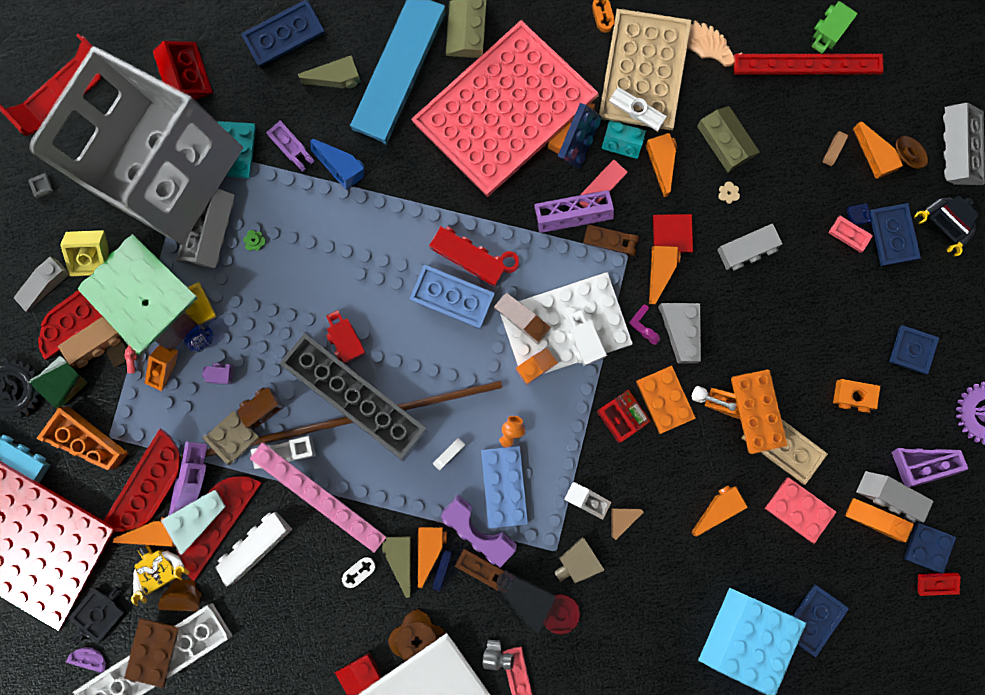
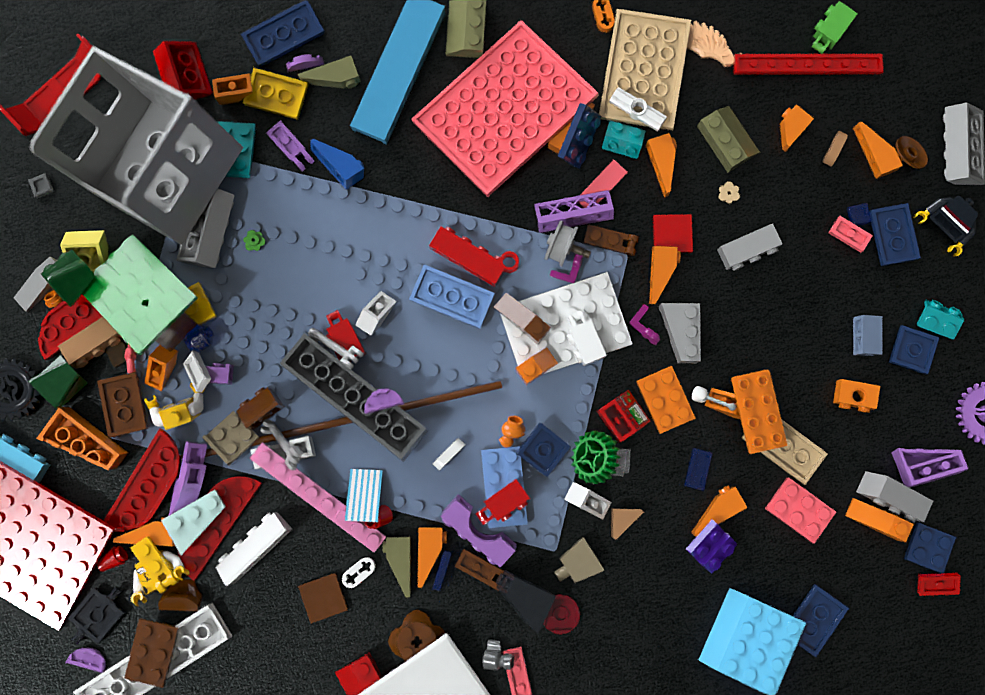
(52, 299): none -> orange plate
(68, 277): none -> dark green piece
(113, 558): none -> red cone
(122, 405): none -> reddish brown plate
(154, 564): none -> yellow plate
(176, 413): none -> torso
(197, 371): none -> white tile
(232, 88): none -> orange slope
(276, 93): none -> yellow plate
(293, 452): none -> light grey hinge
(303, 62): none -> medium lavender tile
(323, 598): none -> reddish brown tile
(347, 355): none -> light grey hinge
(363, 495): none -> sticker
(375, 313): none -> white slope
(382, 400): none -> medium lavender tile
(384, 517): none -> red brick
(504, 502): none -> red brick
(543, 449): none -> dark blue plate
(562, 243): none -> light grey wheel
(577, 262): none -> magenta piece
(586, 453): none -> green gear
(624, 462): none -> clear brick
(698, 469): none -> clear blue tile
(711, 546): none -> dark purple plate
(793, 125): none -> orange slope
(867, 335): none -> sand blue hinge
(941, 319): none -> teal bracket

